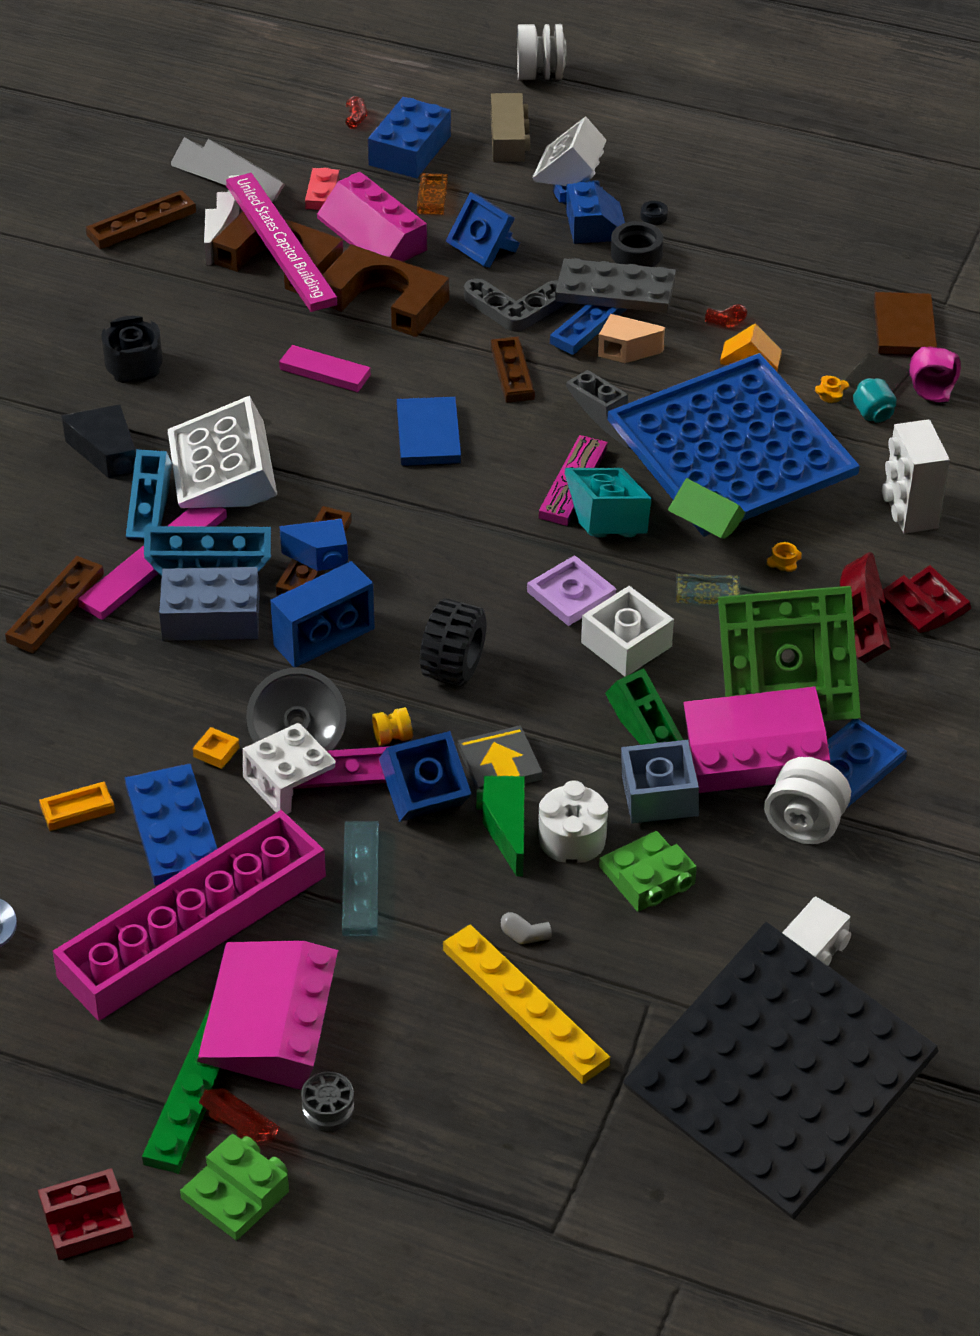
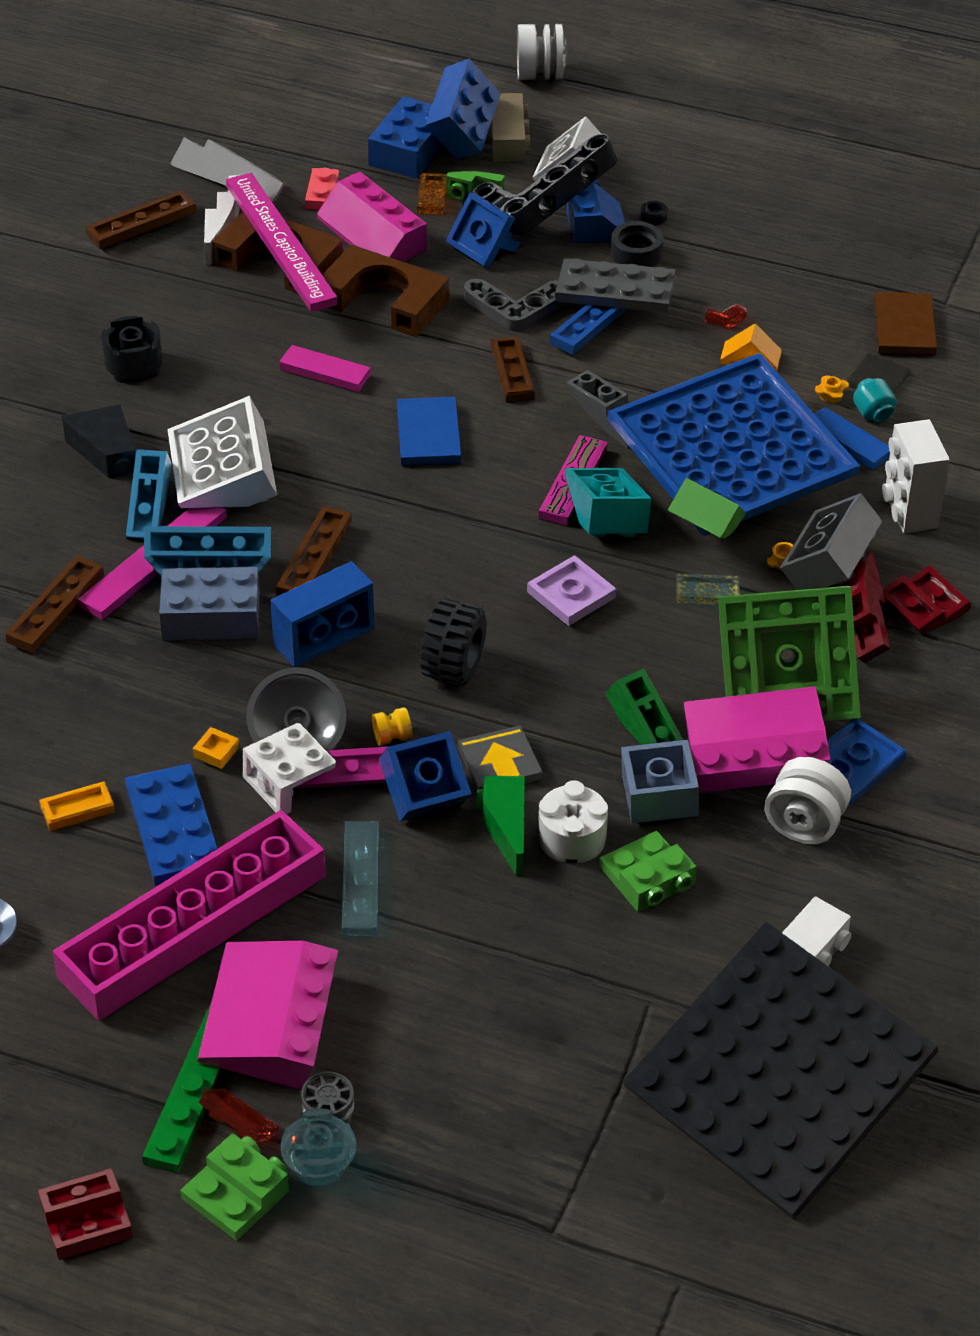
(315, 544): blue slope -> none
(318, 1147): none -> clear light blue cone
(358, 111): clear red arm -> none
(462, 183): none -> bright green slope
(463, 109): none -> blue brick
(522, 931): light grey arm -> none
(526, 1004): yellow plate -> none
(554, 186): none -> black beam
(627, 631): white brick -> none
(629, 339): light nougat slope -> none
(831, 544): none -> dark grey brick
(856, 441): none -> blue tile
(934, 373): dark pink piece -> none

